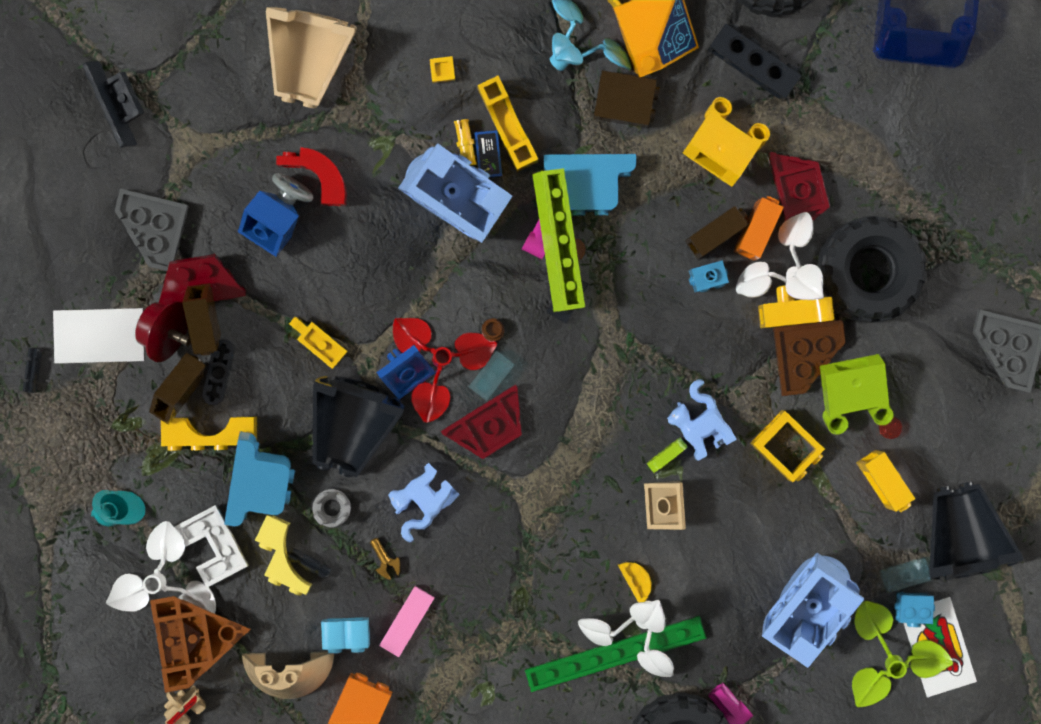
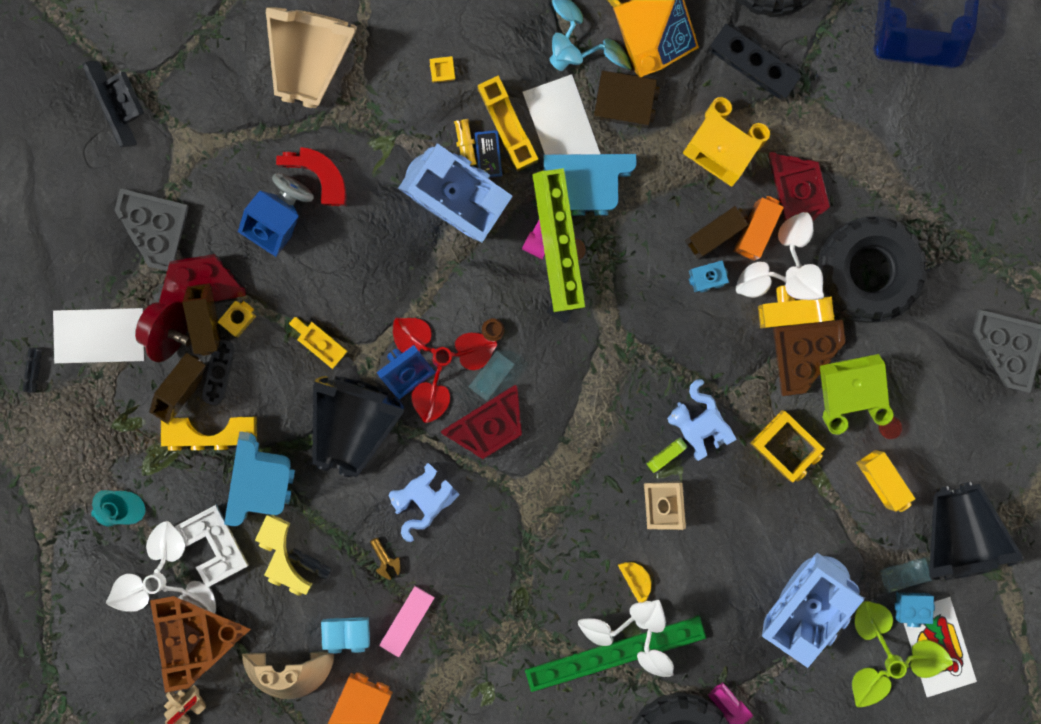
(228, 322): none -> yellow brick
(318, 508): light grey piece -> none
(560, 118): none -> white sticker

